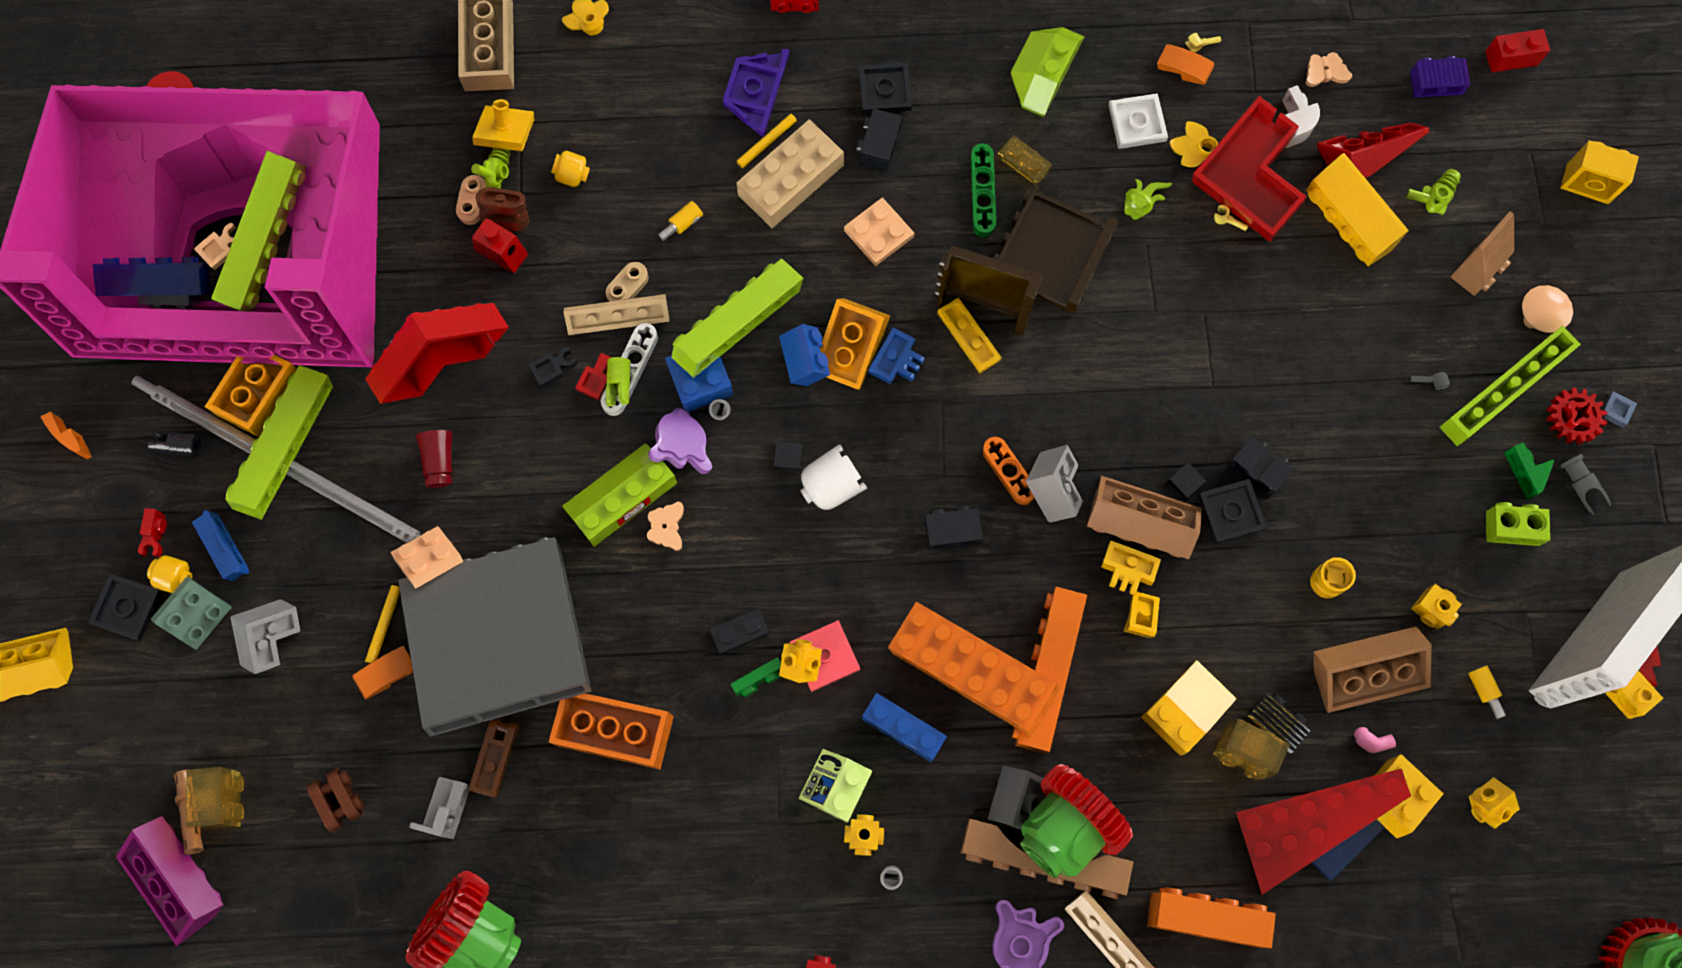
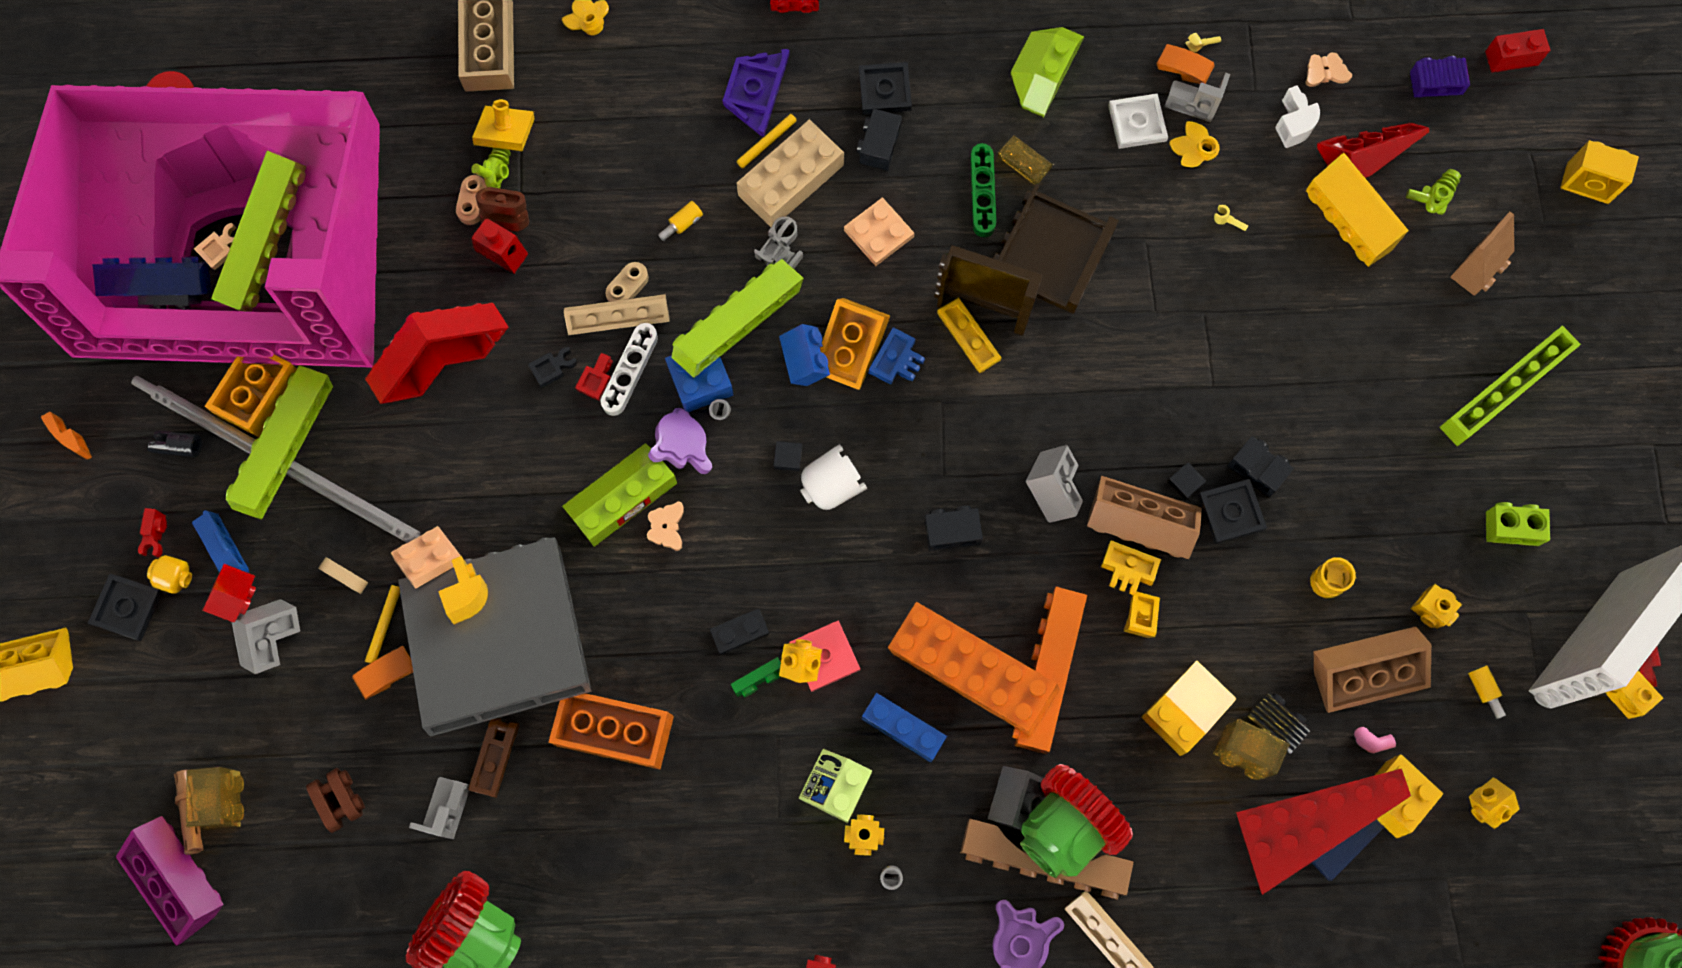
(191, 613): sand green plate -> none
(230, 593): none -> red brick
(343, 575): none -> tan beam
(436, 457): dark red plant -> none
(467, 596): none -> yellow brick
(570, 168): yellow head -> none
(618, 381): lime hinge -> none
(781, 250): none -> light grey piece
(992, 459): orange beam -> none
(1140, 202): lime piece -> none
(1195, 101): none -> light grey panel
(1209, 919): orange brick -> none
(1240, 173): red piece -> none
(1440, 380): dark grey hand -> none
(1530, 477): green slope -> none
(1546, 309): light nougat dish -> none
(1583, 479): dark grey piece -> none
(1587, 422): red gear -> none
(1618, 409): sand blue tile -> none

